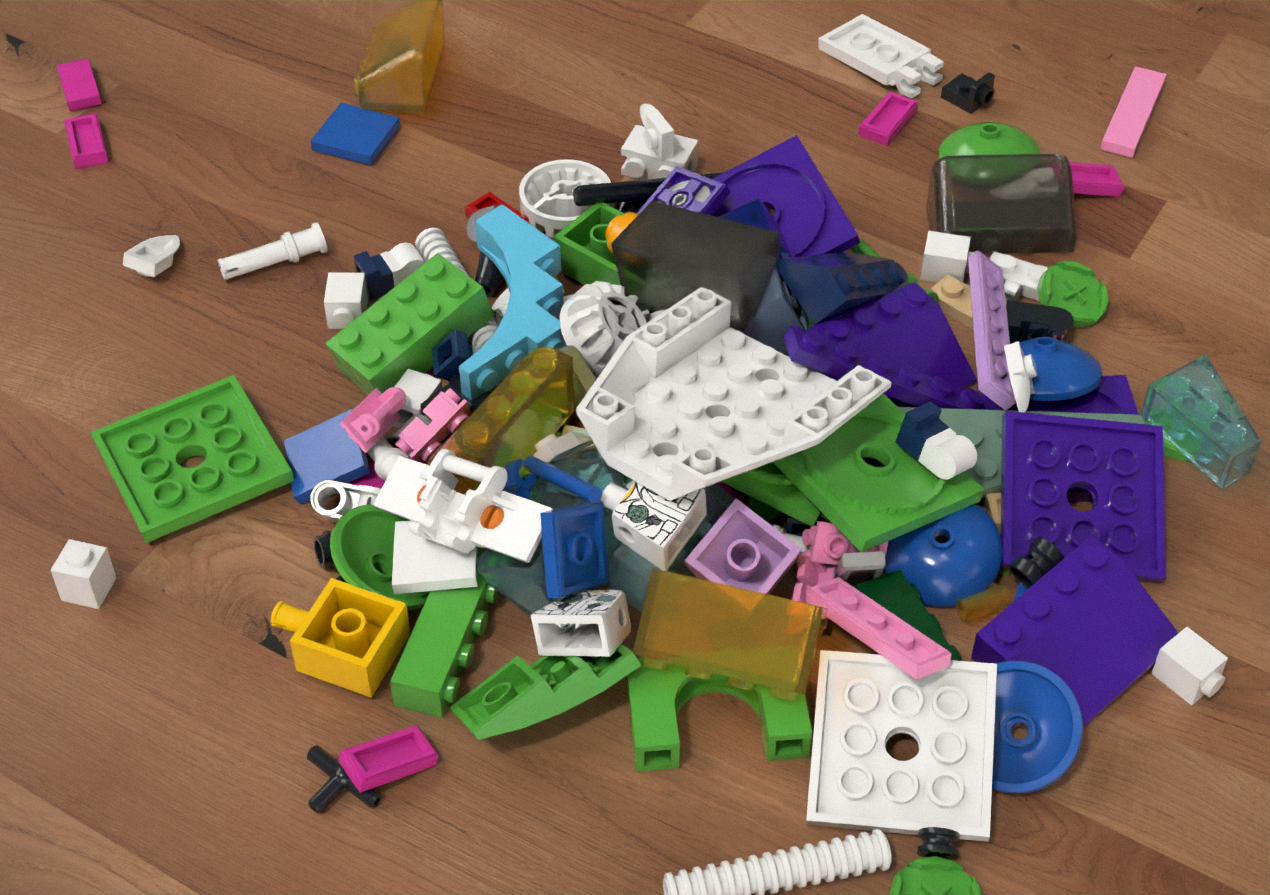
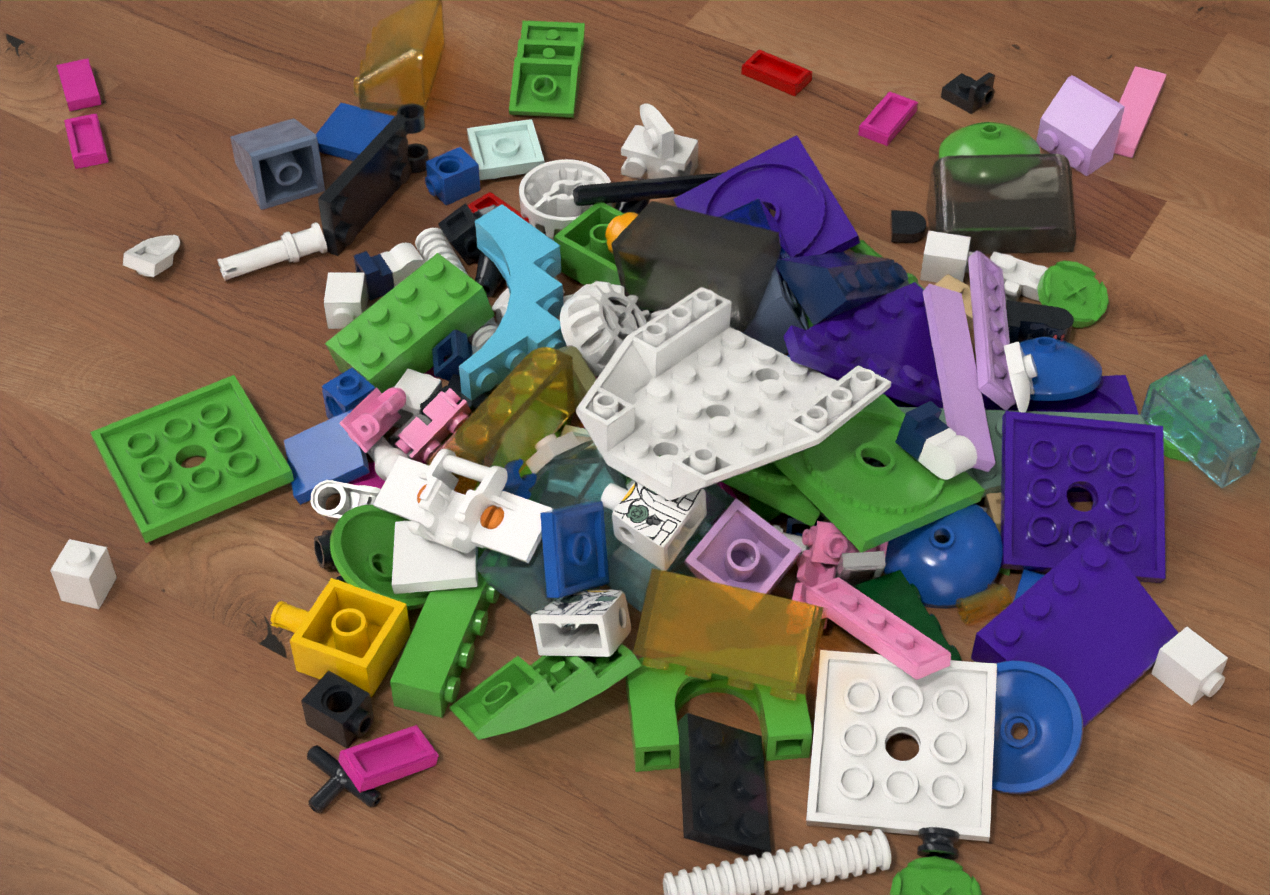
(279, 162): none -> sand blue slope
(333, 695): none -> black brick
(345, 392): none -> blue brick
(372, 178): none -> black hinge
(452, 176): none -> blue brick
(461, 233): none -> black bracket
(505, 149): none -> light aqua plate
(547, 69): none -> bright green slope
(563, 479): blue bar -> none
(690, 192): dark purple piece -> none
(723, 786): none -> black plate
(776, 72): none -> red tile
(882, 54): white tile -> none
(906, 226): none -> black tile
(958, 371): none -> lavender tile
(1037, 562): black wheel -> none
(1081, 126): none -> lavender slope
(1096, 179): dark pink tile -> none

